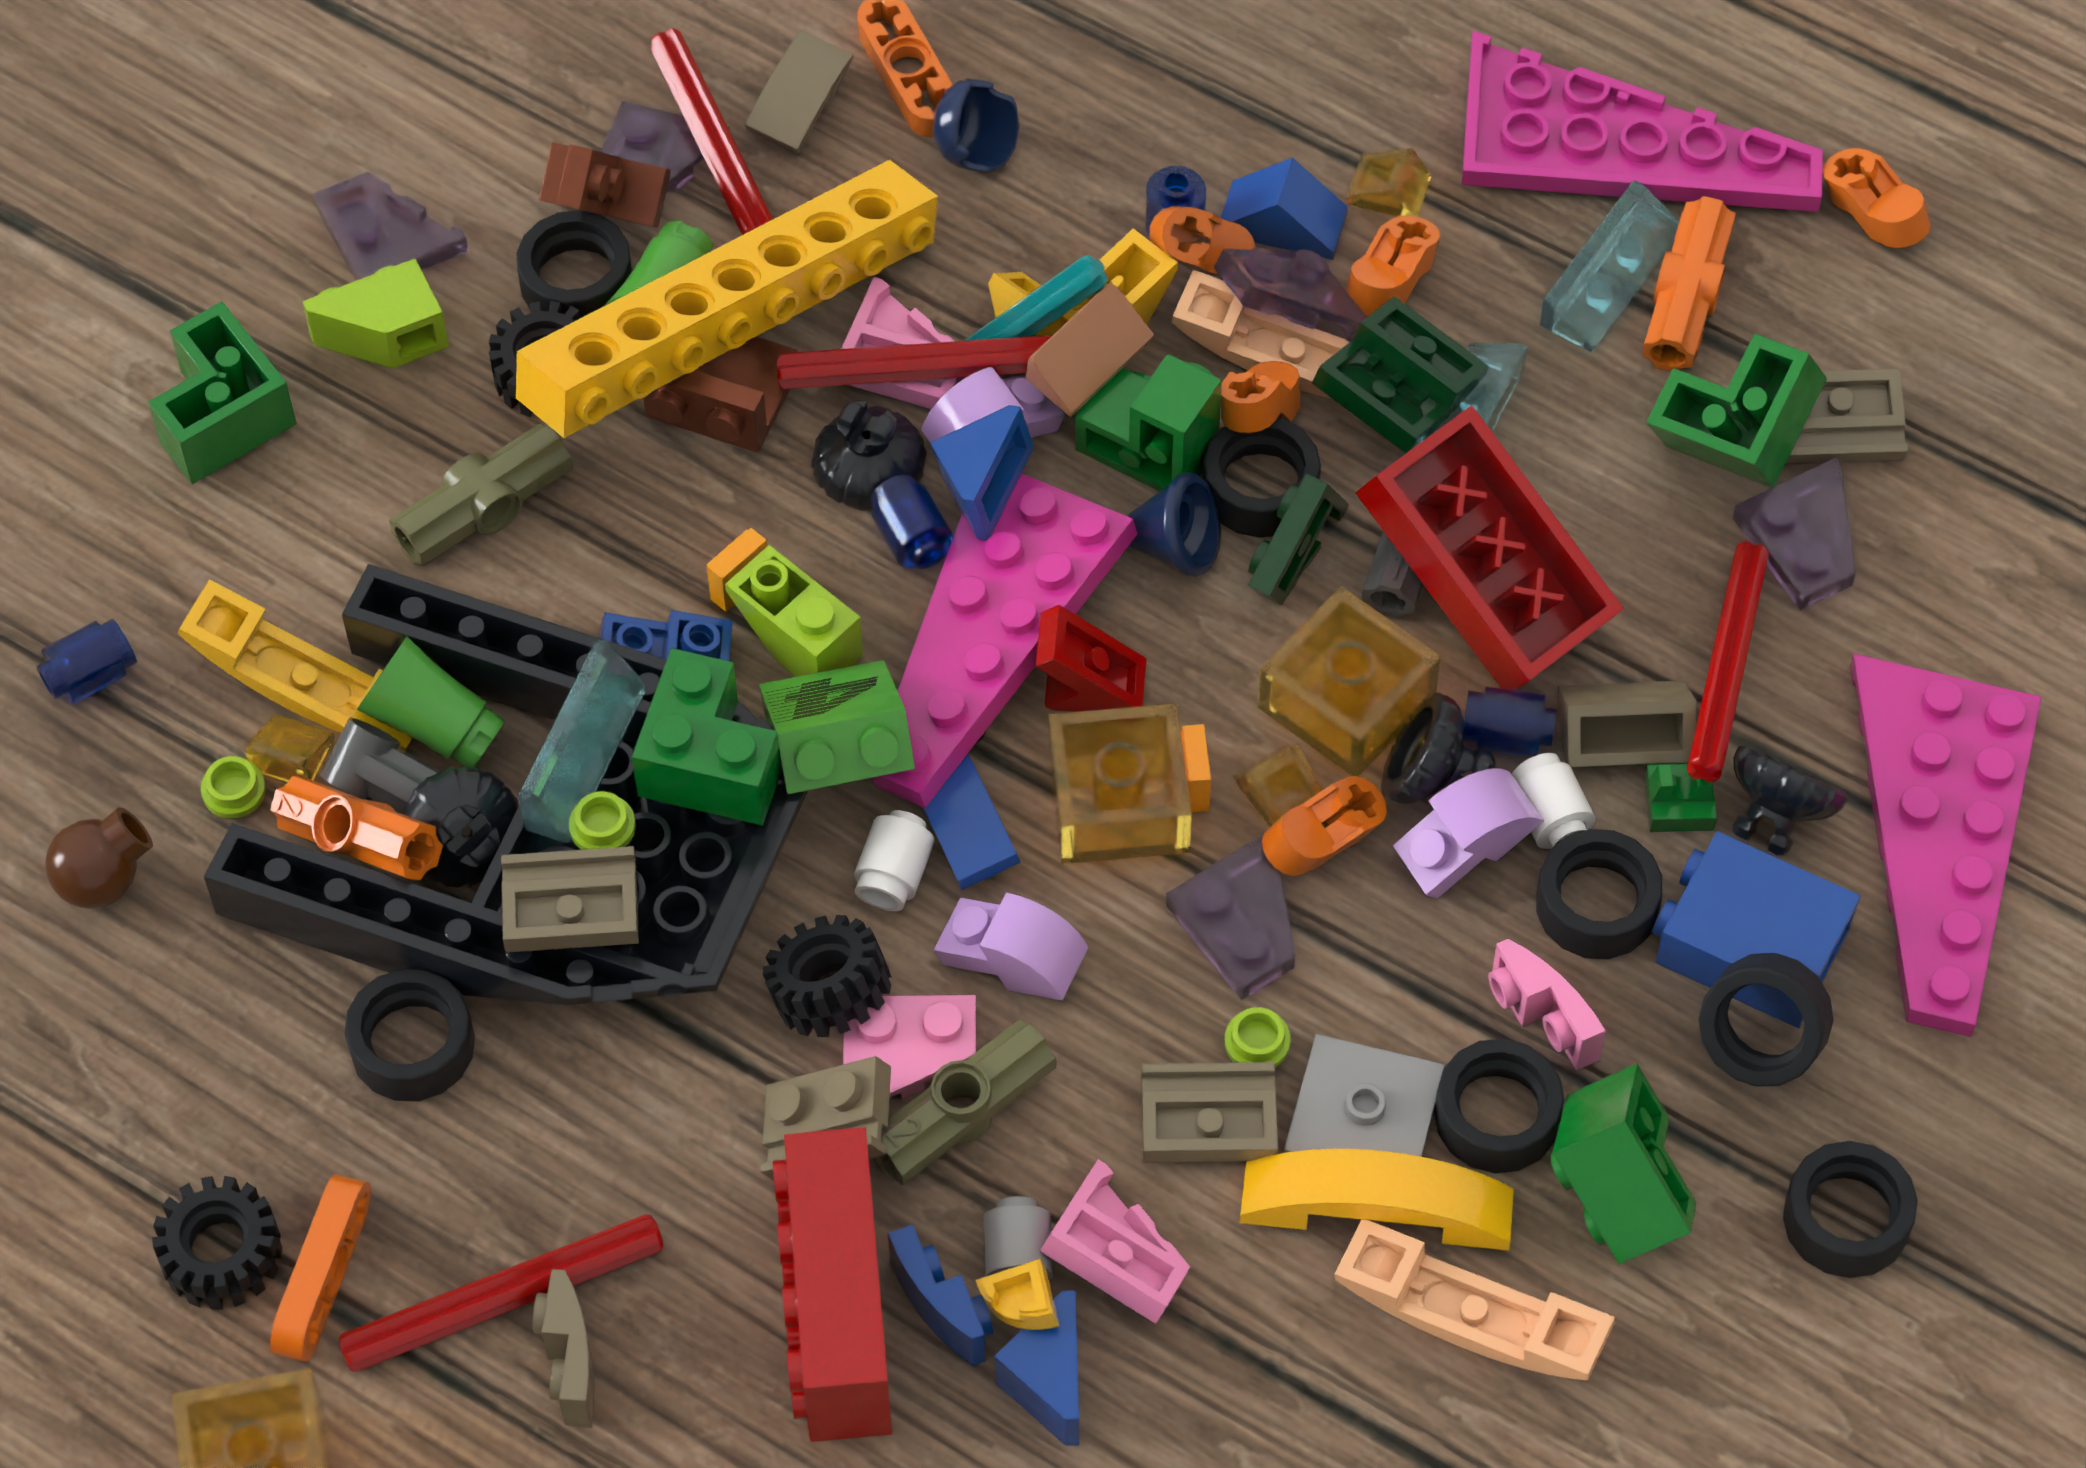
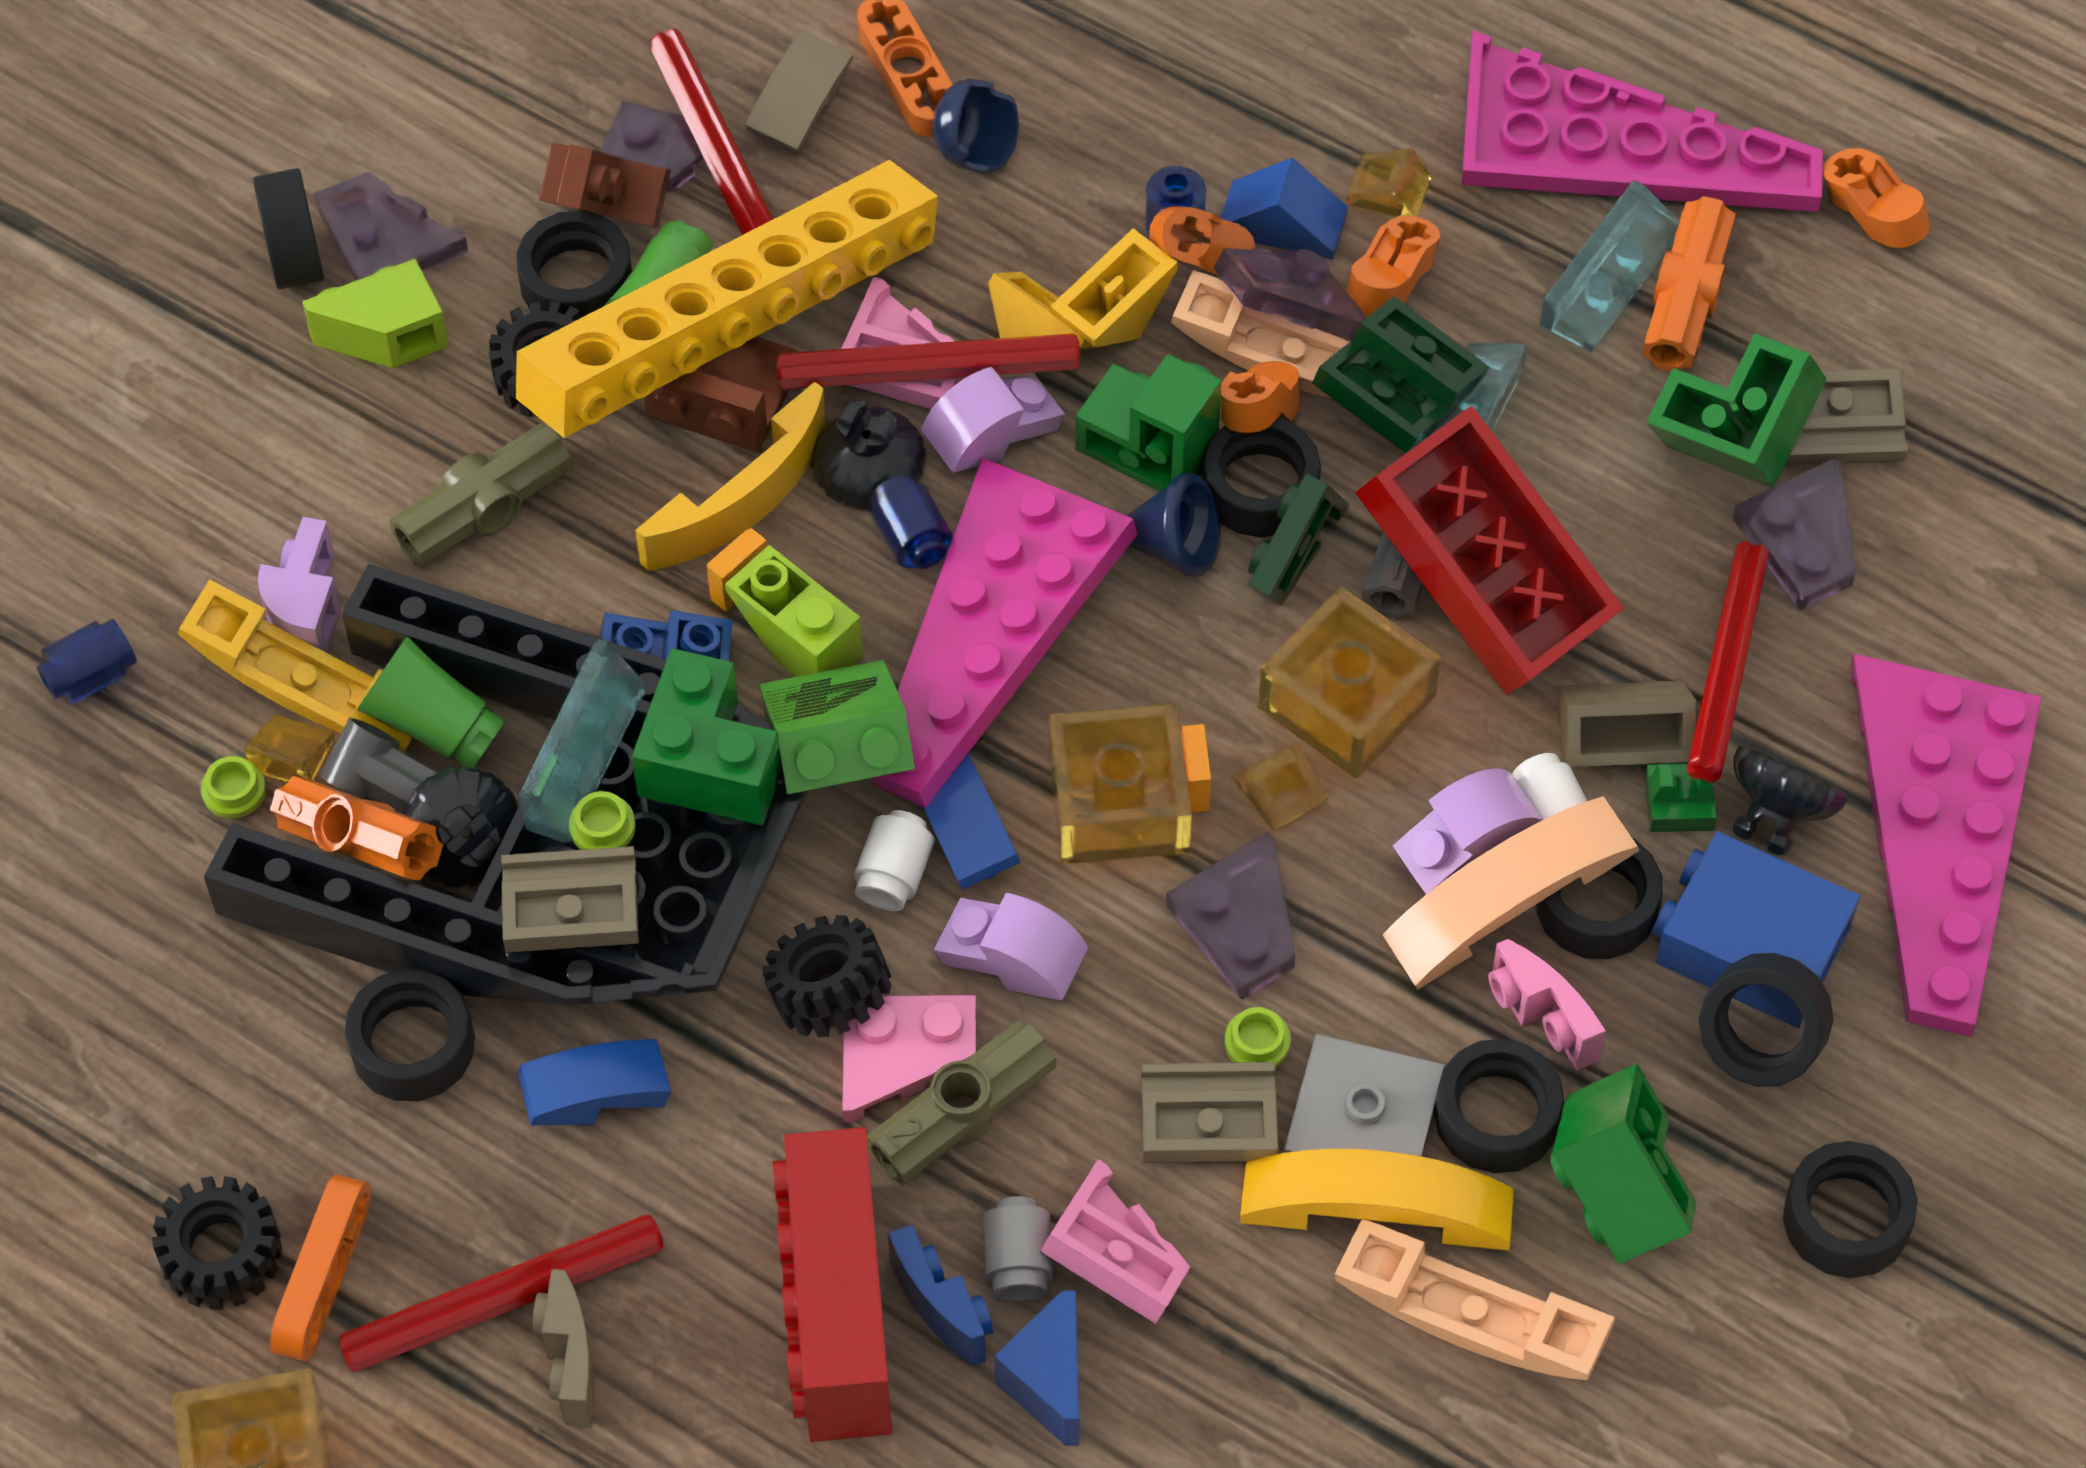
(96, 859): reddish brown piece -> none
(229, 396): green brick -> none
(288, 228): none -> black tyre
(300, 592): none -> lavender brick
(580, 1081): none -> blue slope
(687, 531): none -> yellow slope
(828, 1100): dark tan plate -> none
(984, 465): blue slope -> none
(1021, 1296): yellow tile -> none
(1047, 302): teal axle -> none
(1086, 665): red slope -> none
(1088, 350): nougat slope -> none
(1300, 841): orange piece -> none
(1430, 752): black hair -> none
(1506, 883): none -> light nougat slope
(1508, 721): clear blue brick -> none

